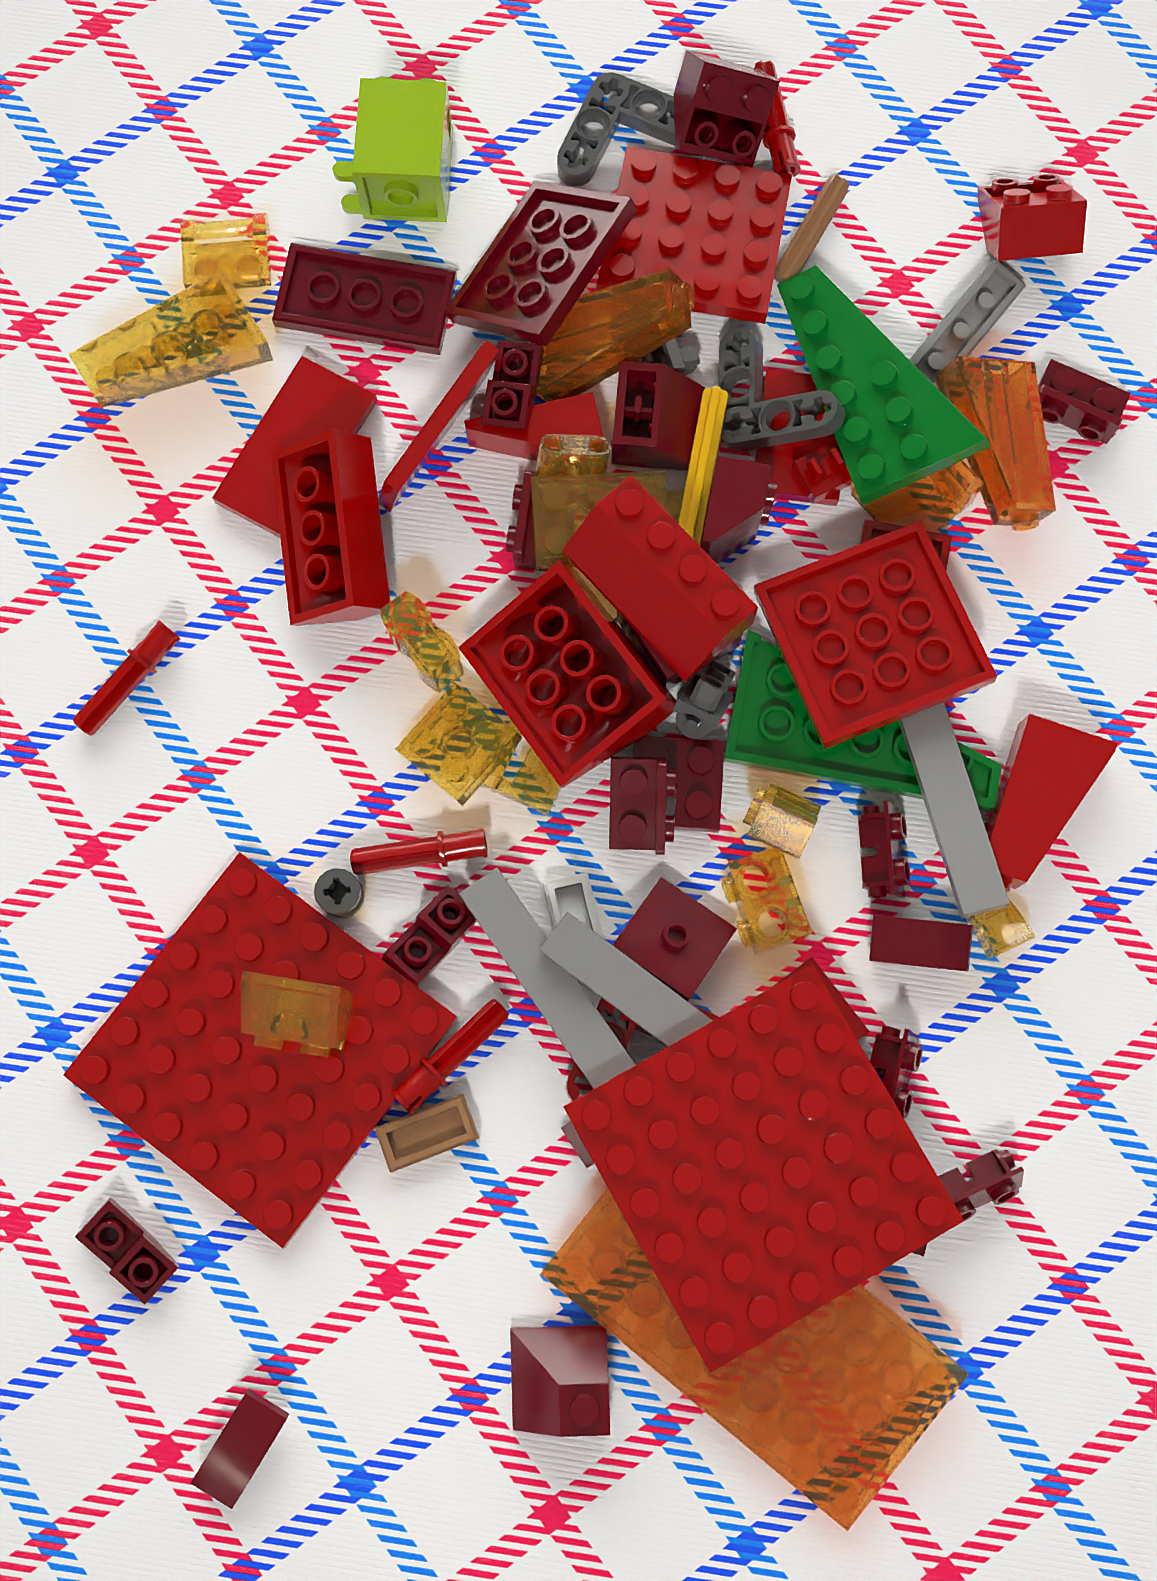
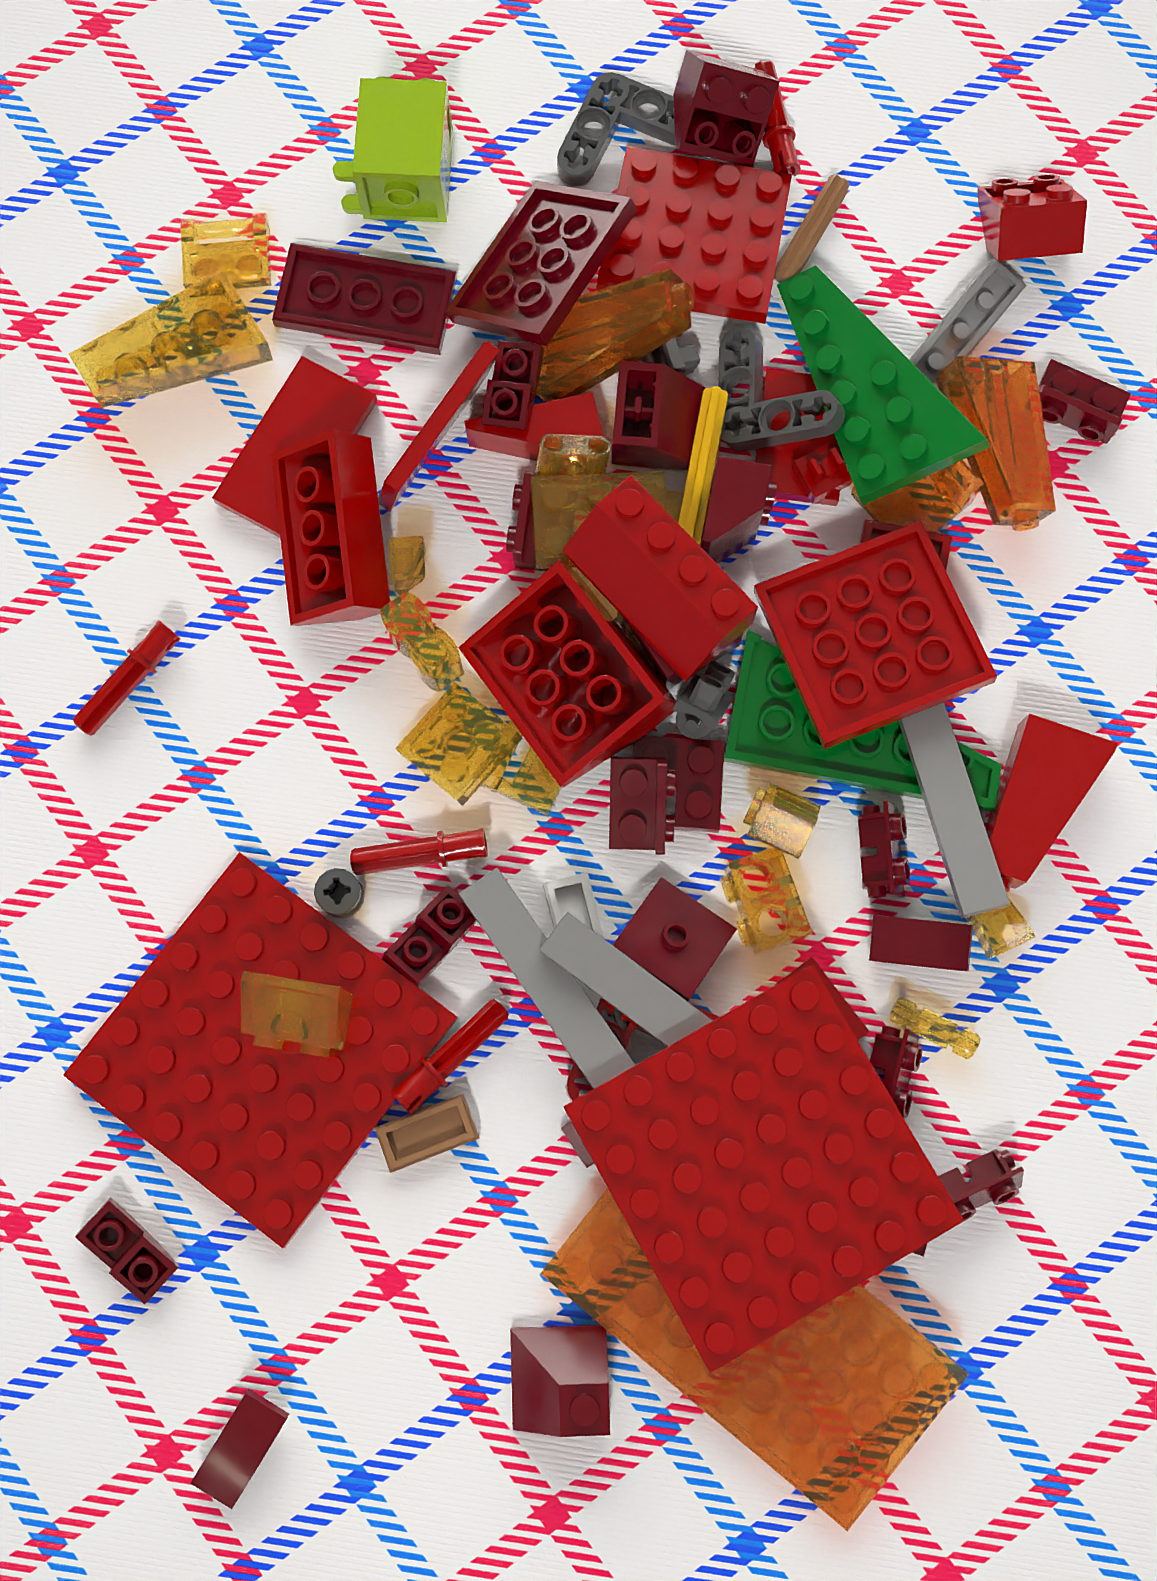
(407, 562): none -> clear yellow slope
(934, 1028): none -> clear yellow axle

